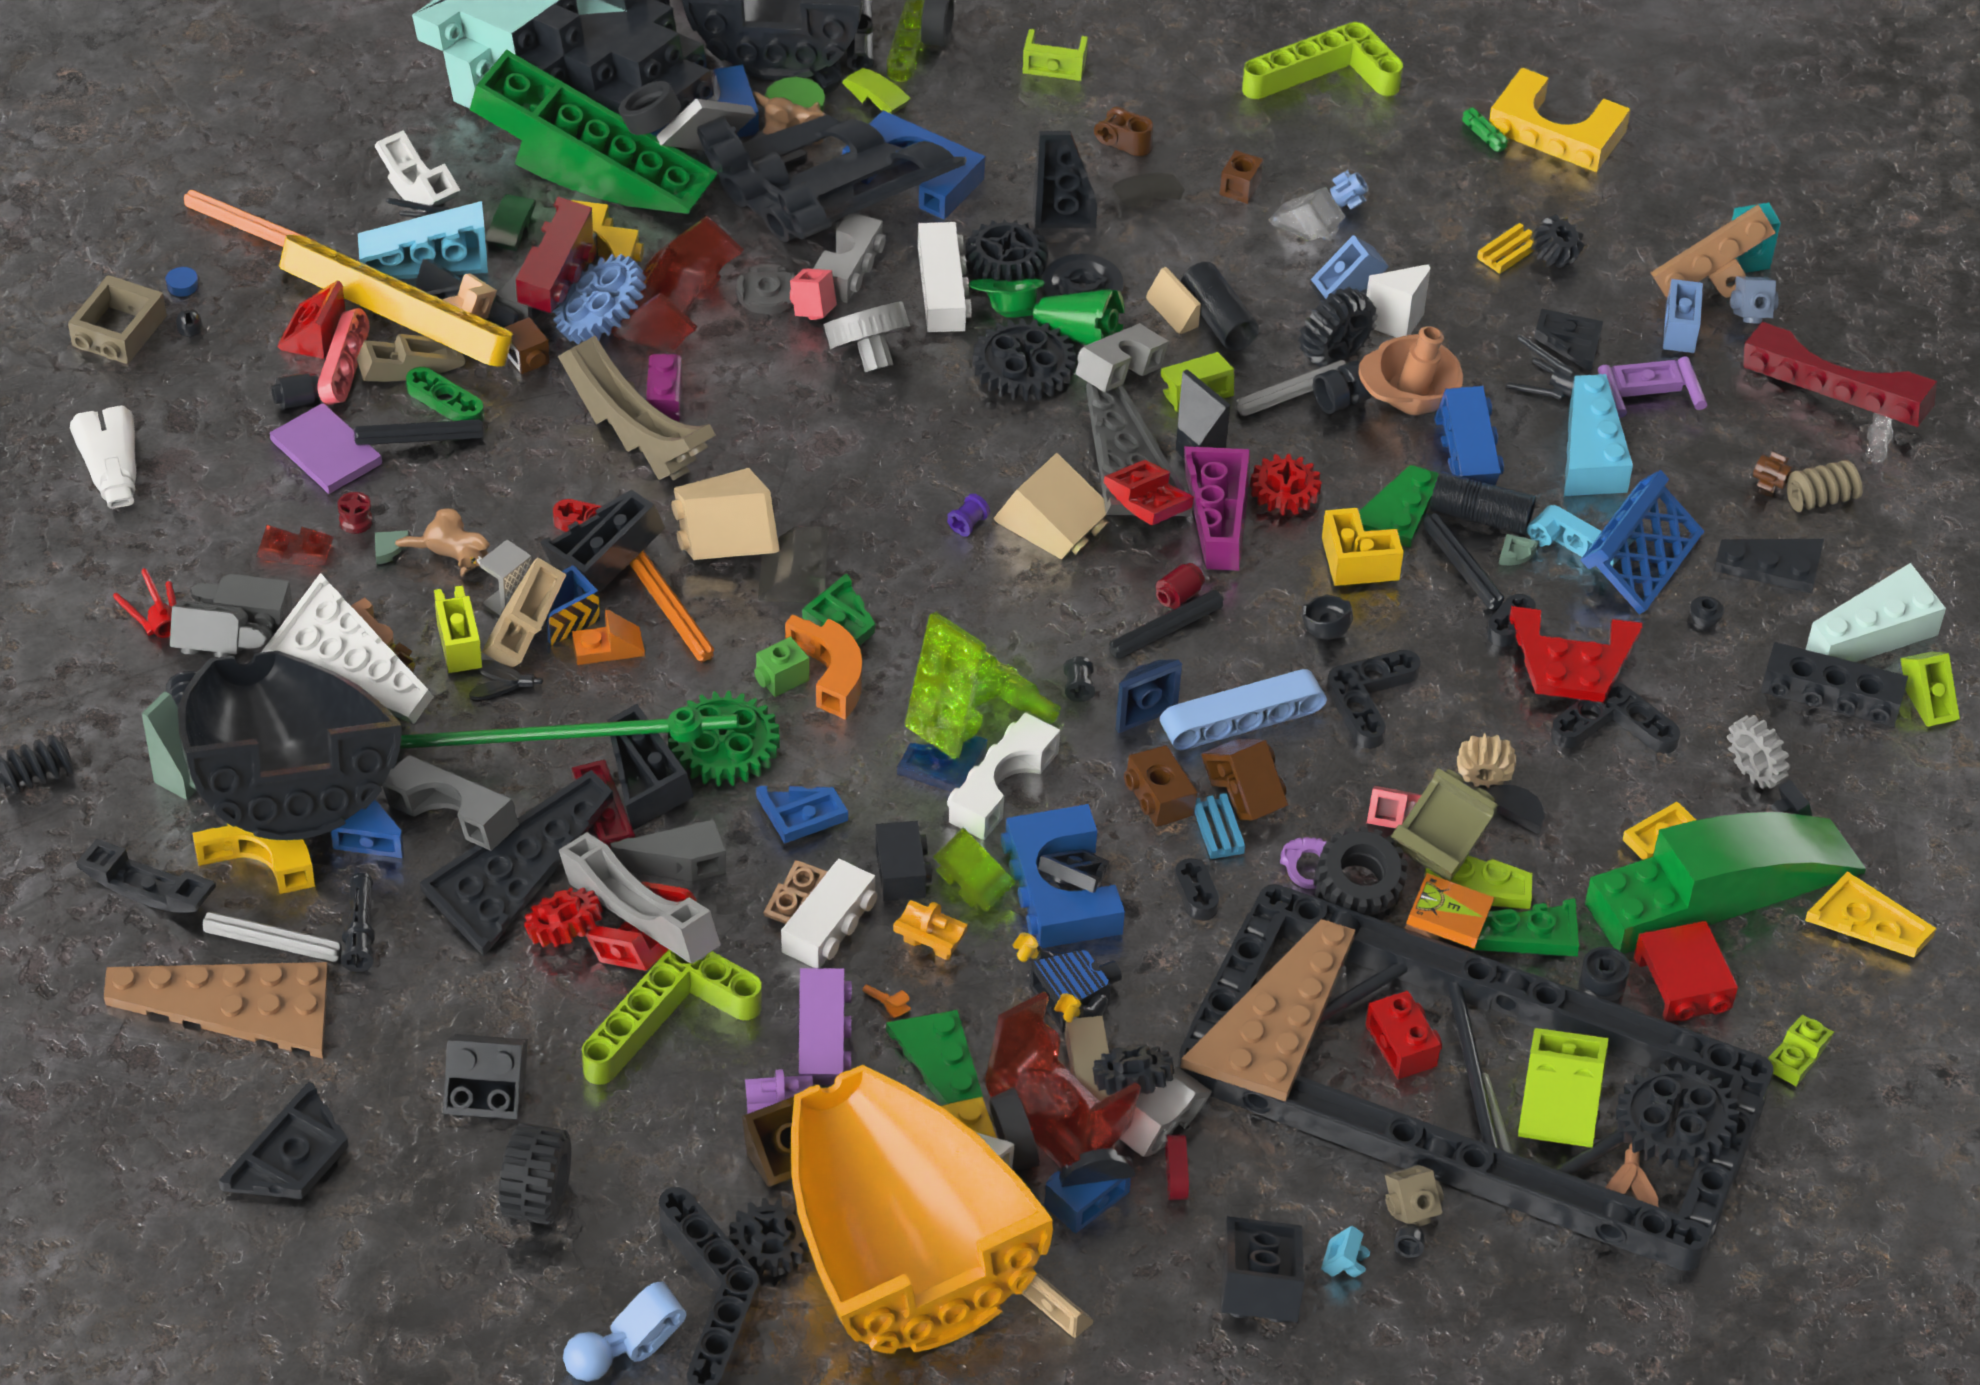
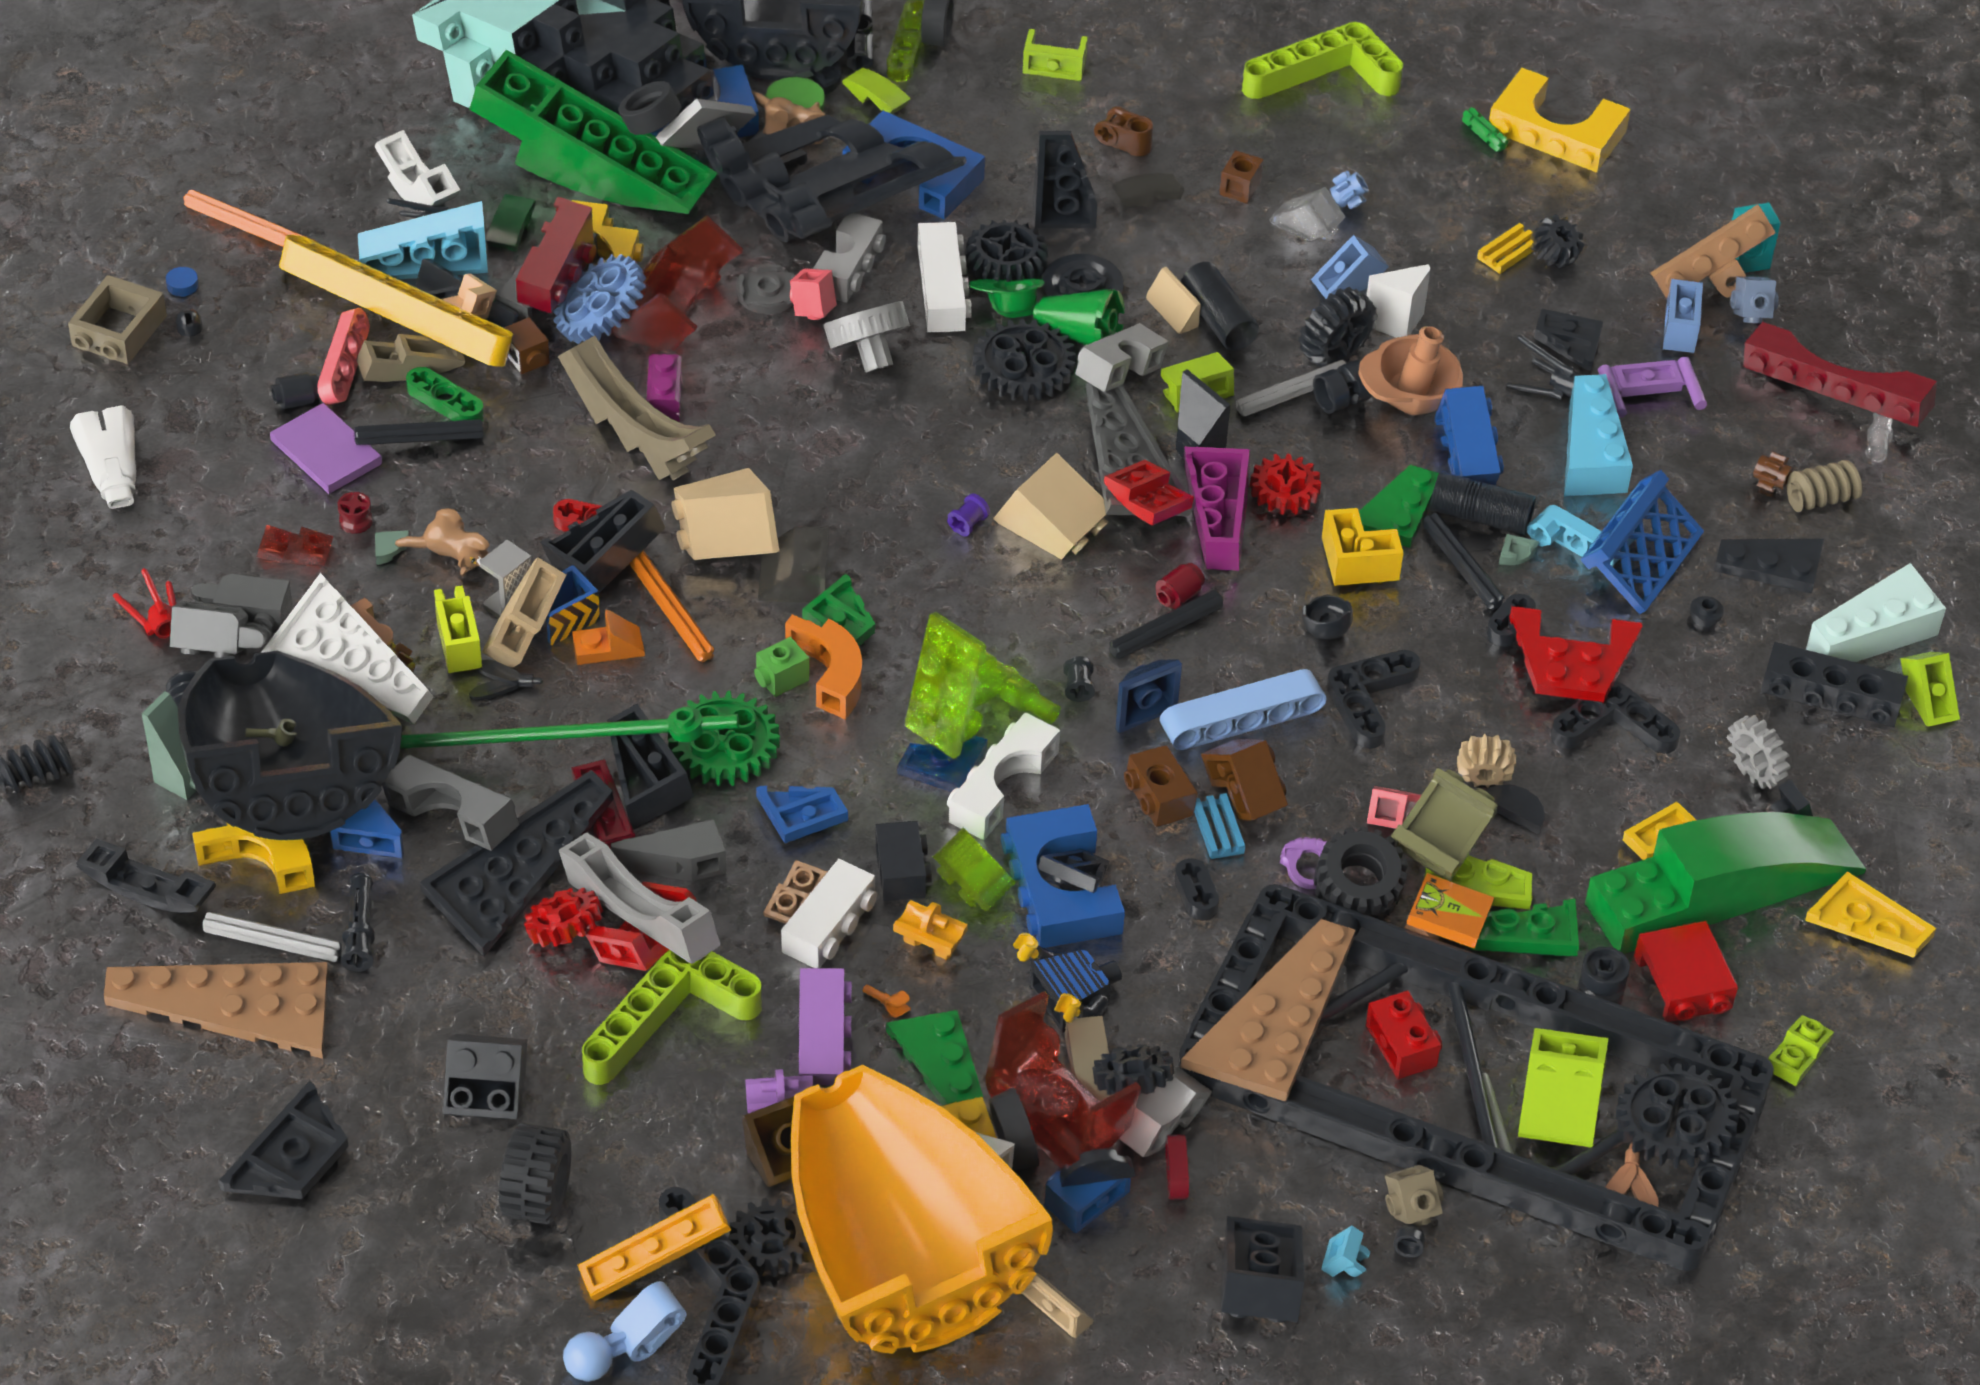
(281, 735): none -> olive hand
(315, 323): red slope -> none
(654, 1247): none -> light orange tile

